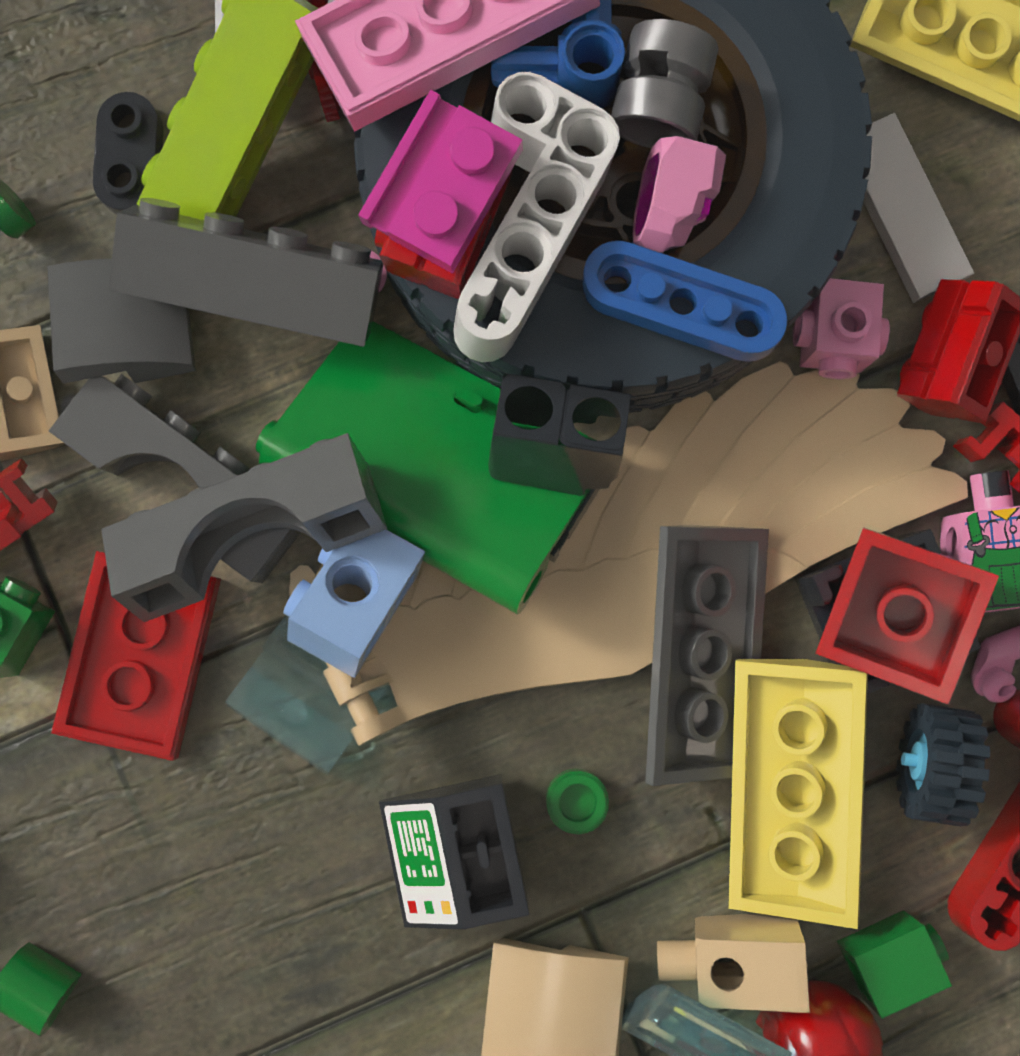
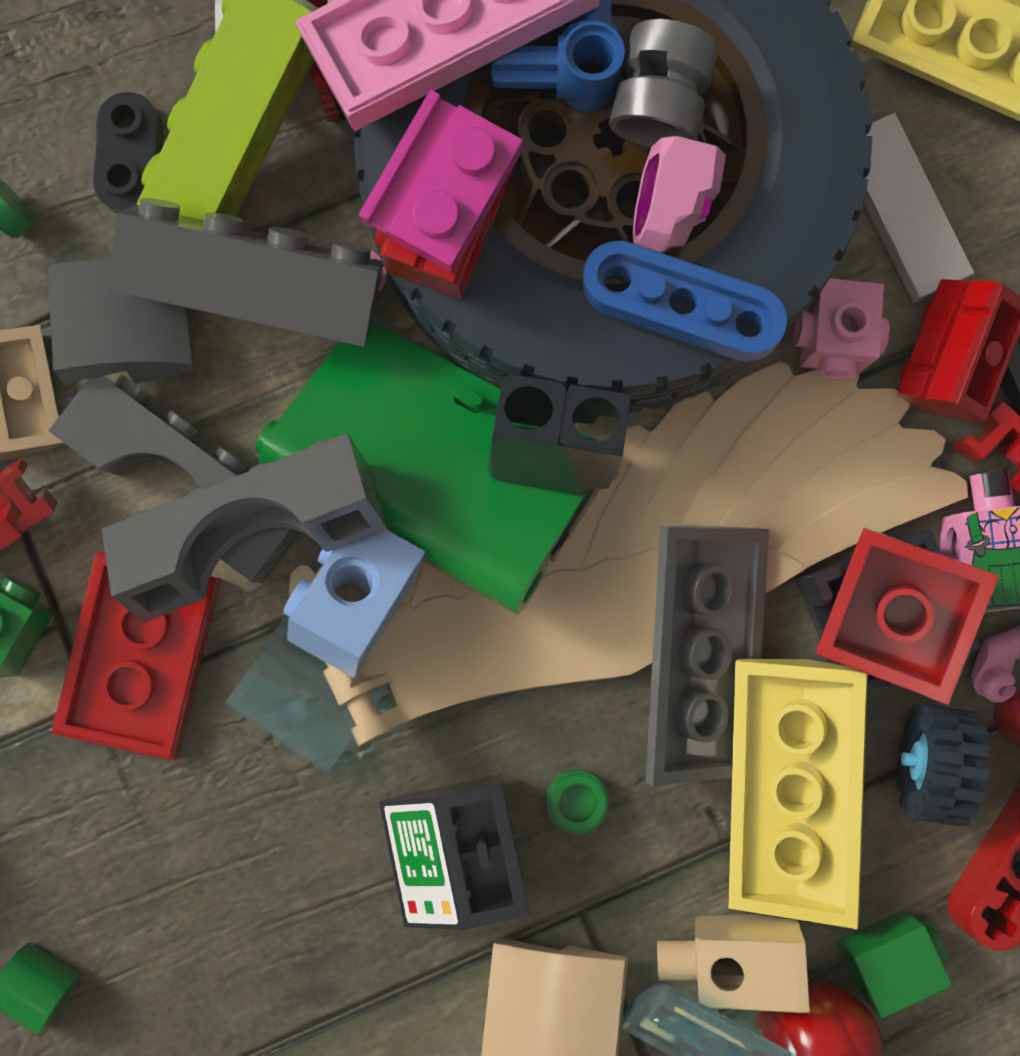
(528, 229): white beam -> none

